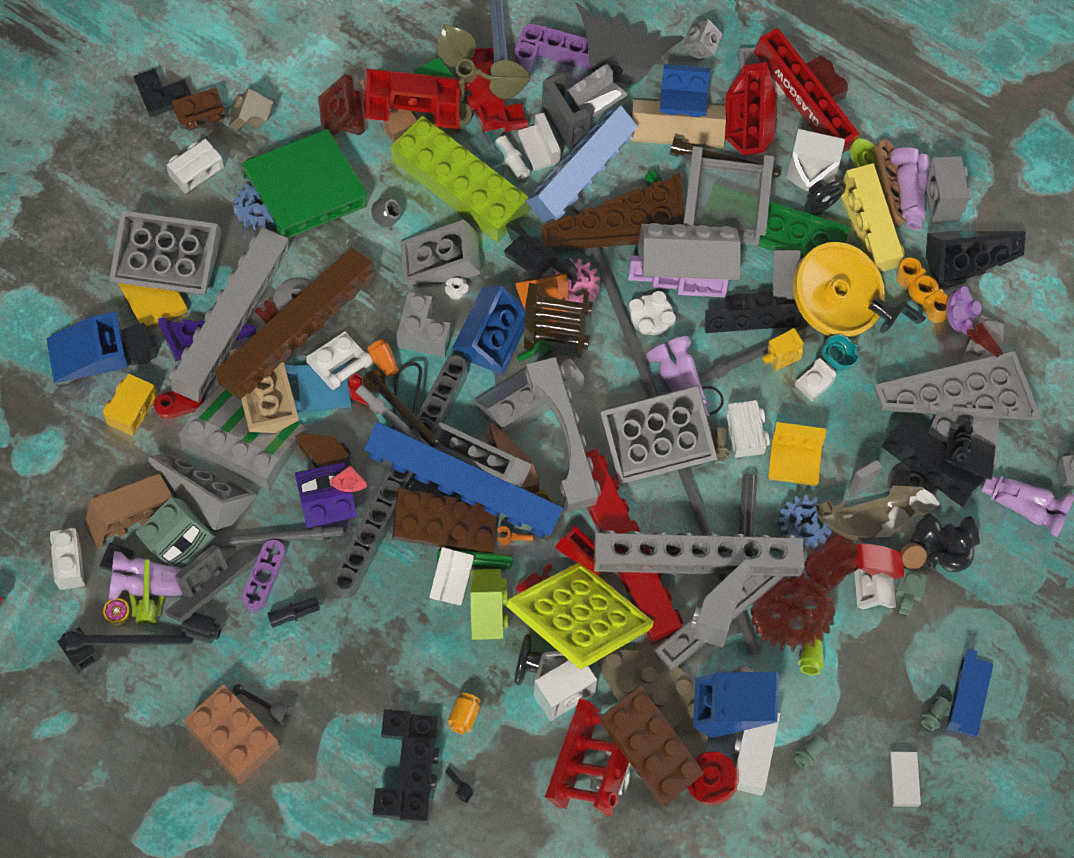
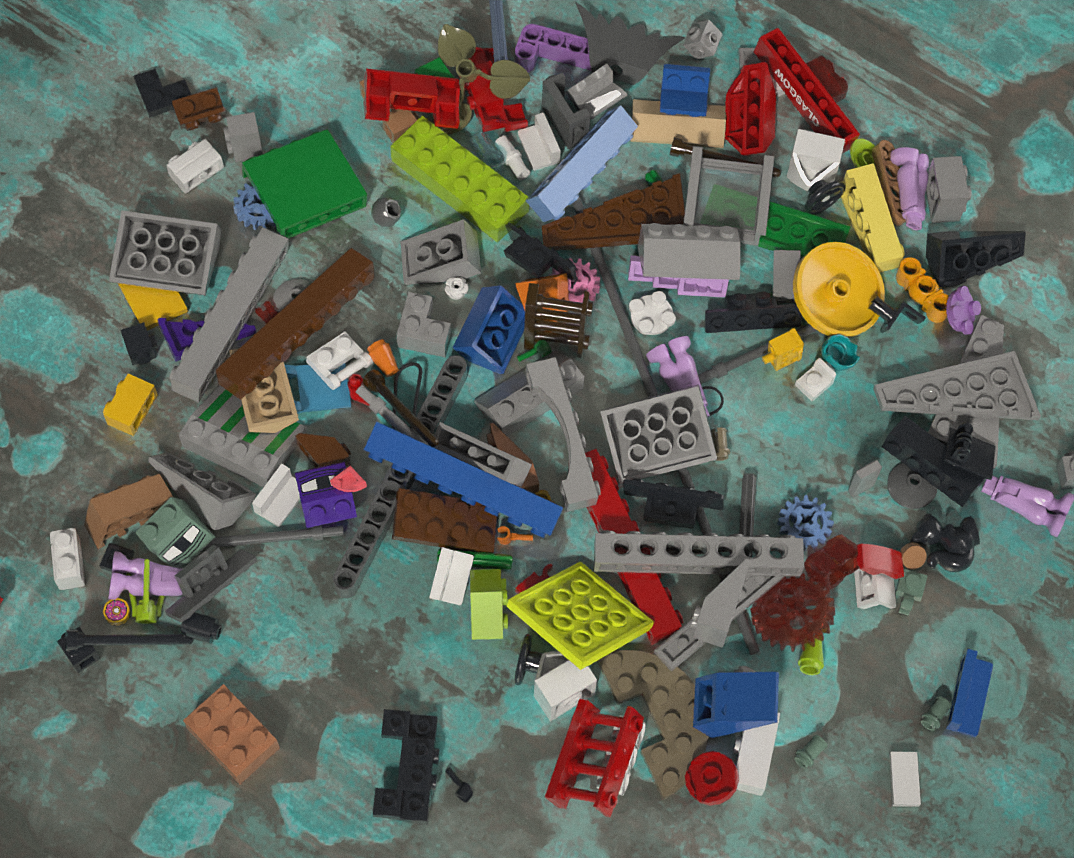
(87, 348): blue slope -> none
(178, 405): red plate -> none
(243, 136): none -> light grey brick
(249, 109): dark tan brick -> none
(263, 595): medium lavender beam -> none
(277, 497): none -> white panel
(279, 711): hinge -> none
(293, 611): black axle -> none
(341, 108): clear red bracket -> none
(464, 713): light orange brick -> none
(578, 548): red slope -> none
(651, 746): reddish brown plate -> none
(672, 504): none -> black bracket
(746, 428): white brick -> none
(796, 453): yellow bracket -> none
(877, 517): dark tan animal -> none
(984, 339): clear red piece -> none

